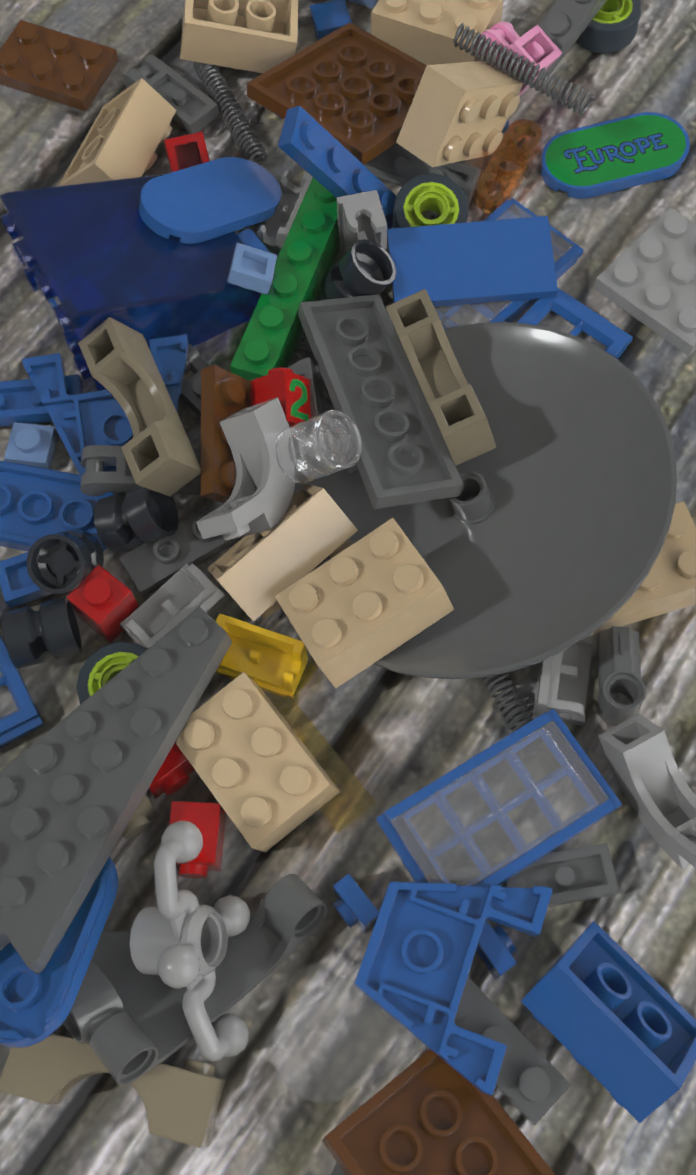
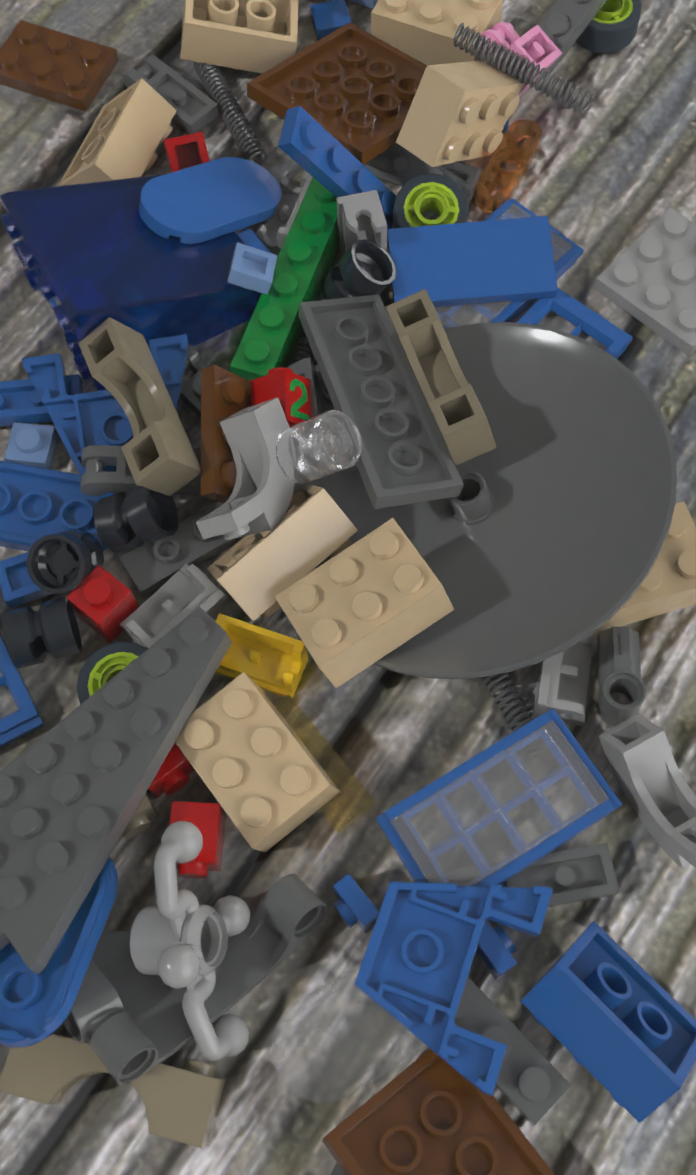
(614, 154): tile -> none

